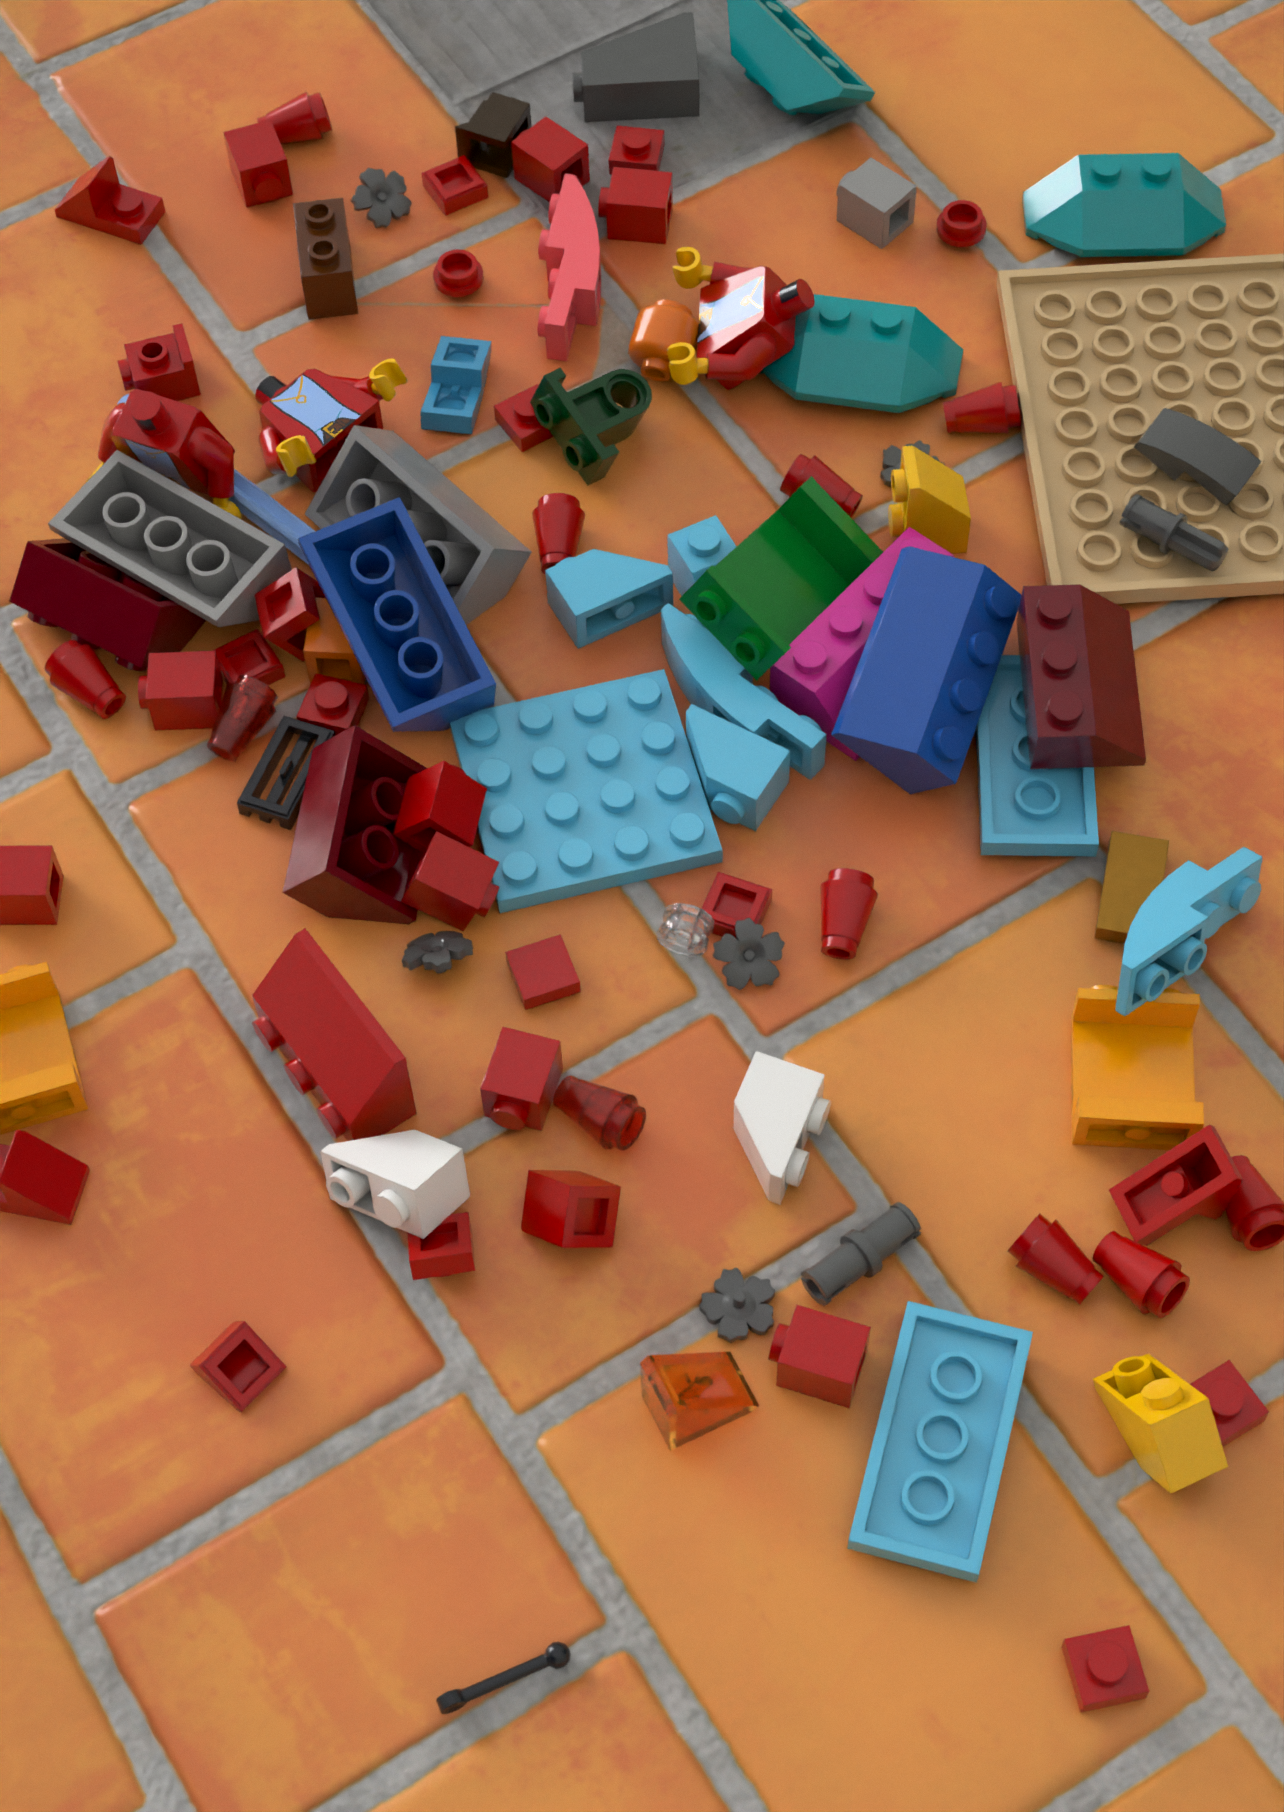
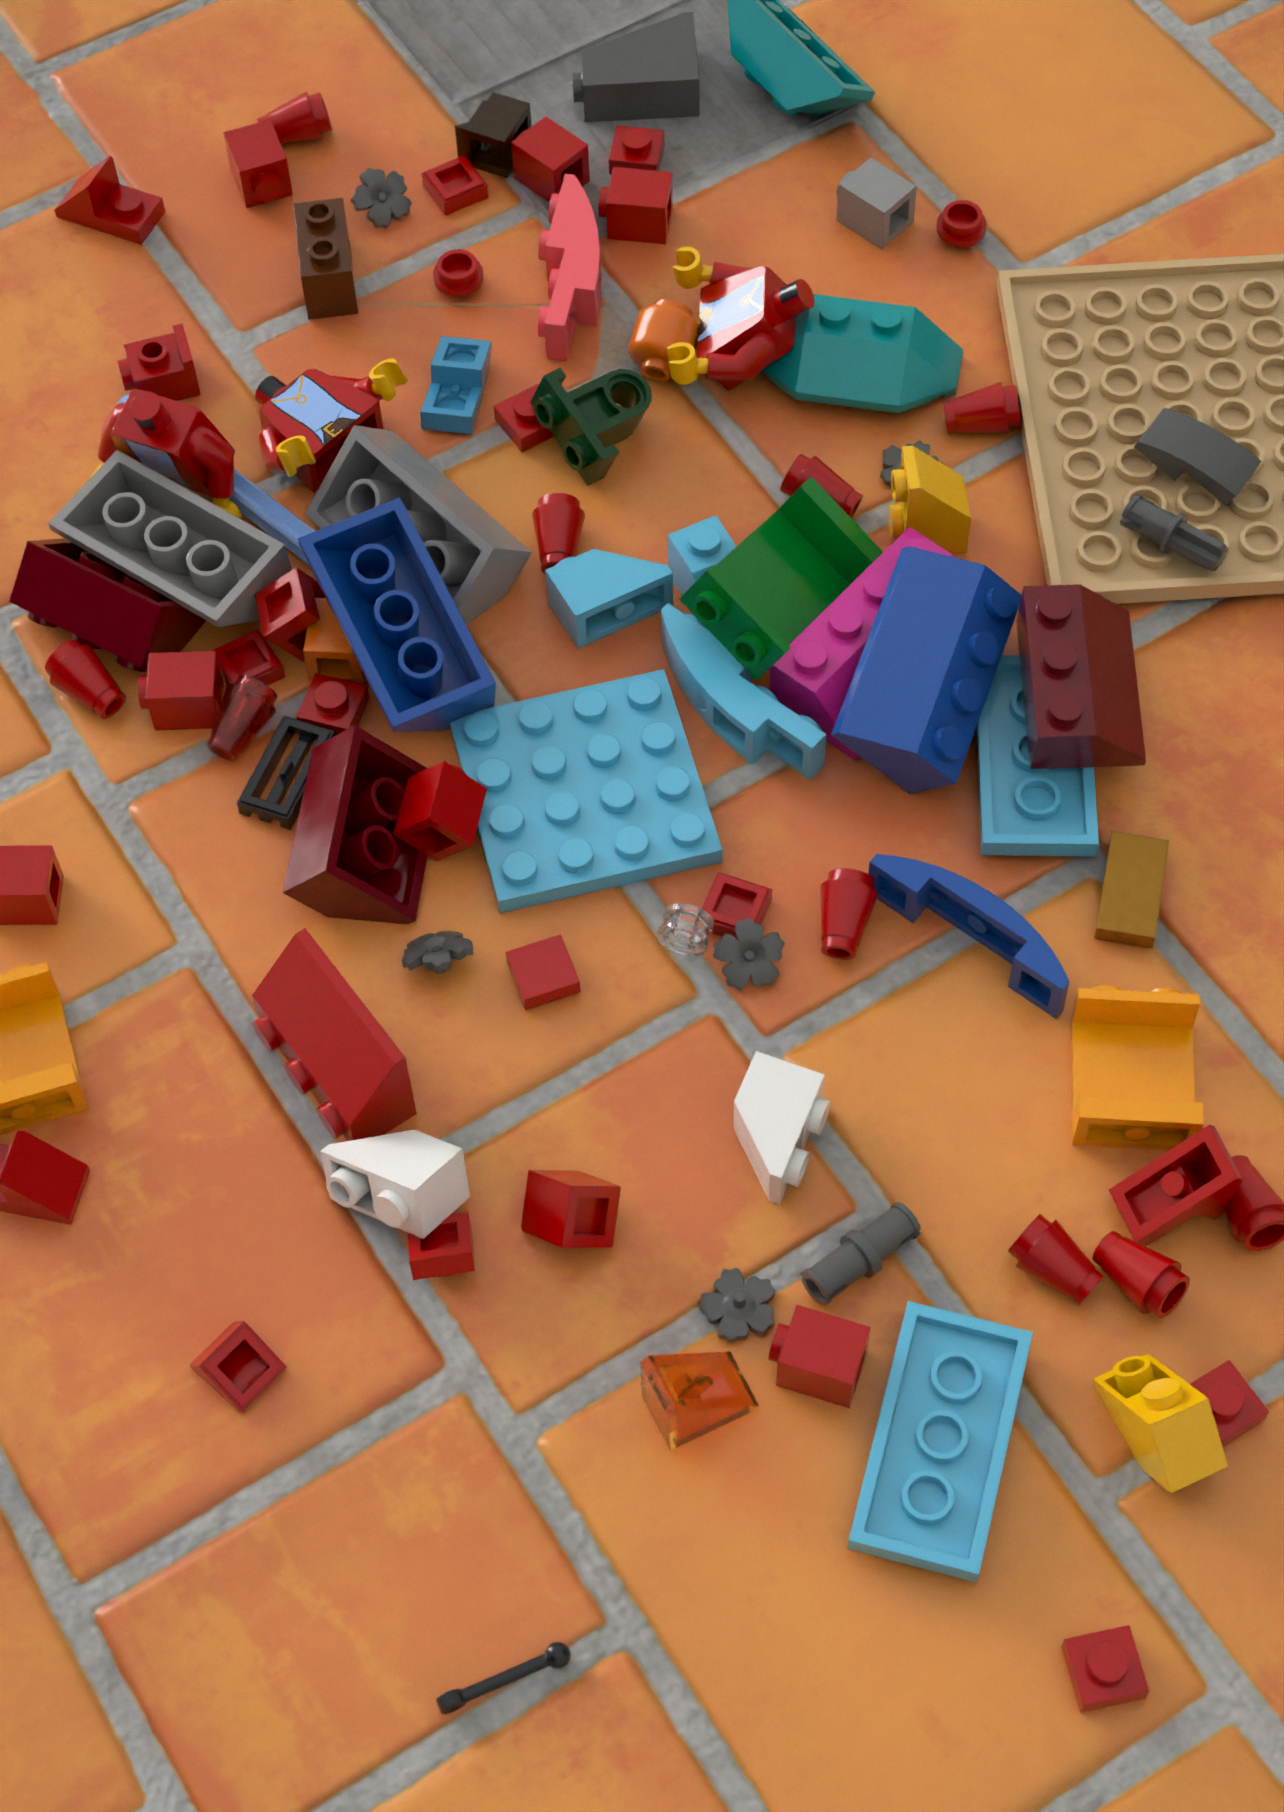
(452, 882): red brick -> none
(521, 1079): red brick -> none
(602, 1112): clear red cone -> none
(736, 768): medium azure slope -> none
(915, 885): none -> blue slope
(1125, 206): teal wedge -> none
(1176, 919): medium azure slope -> none

